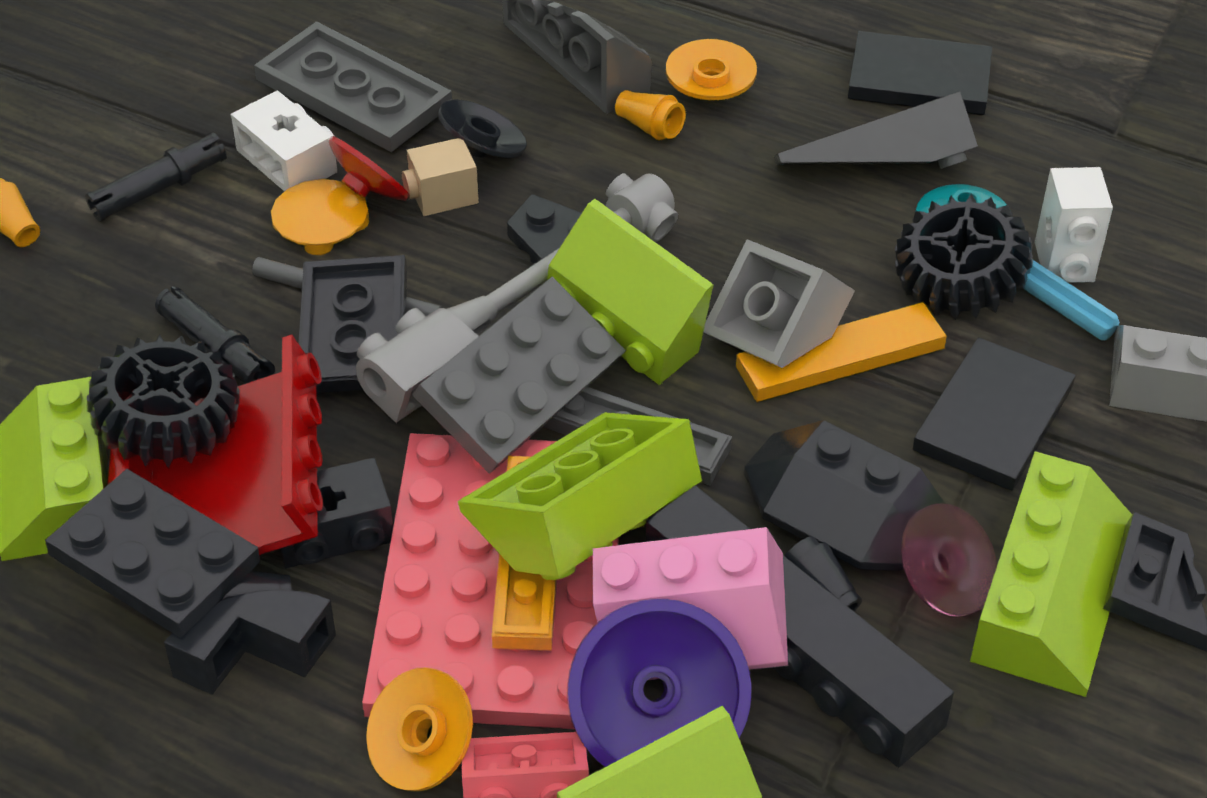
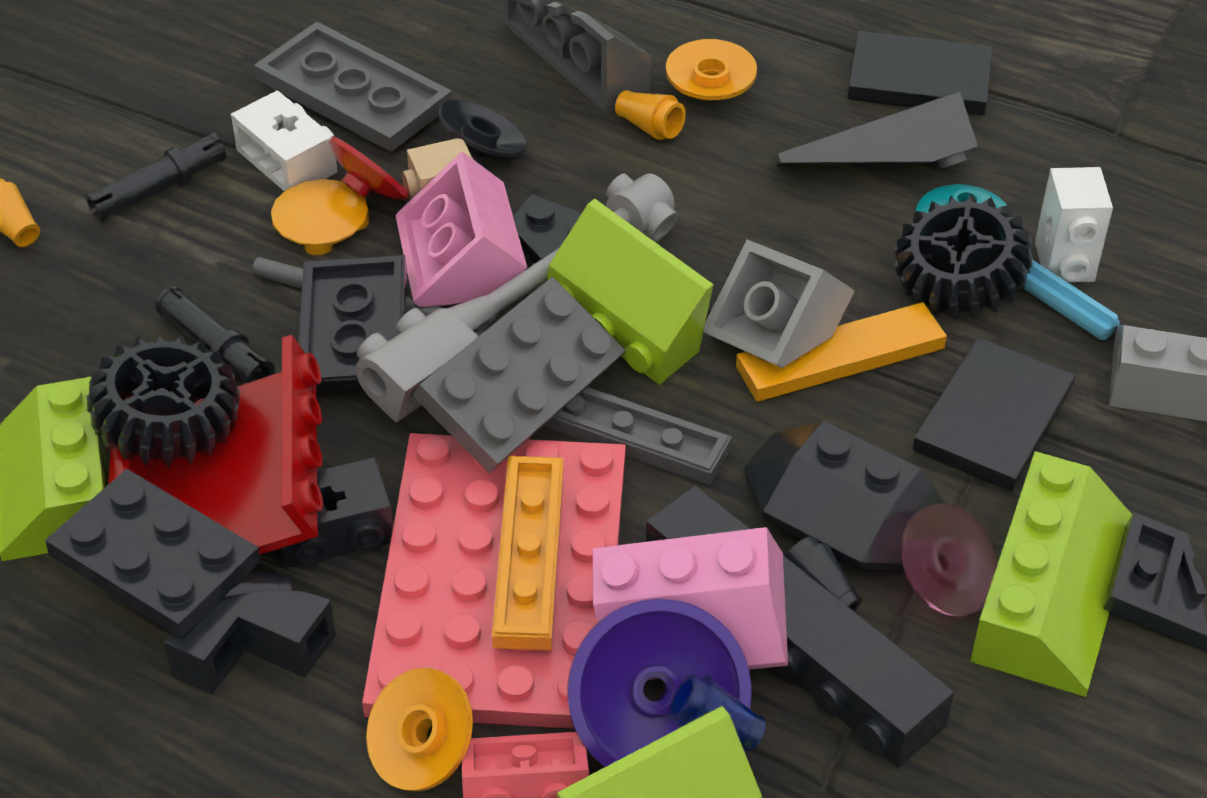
(459, 236): none -> bright pink slope
(584, 491): lime slope -> none
(702, 695): none -> clear blue cone

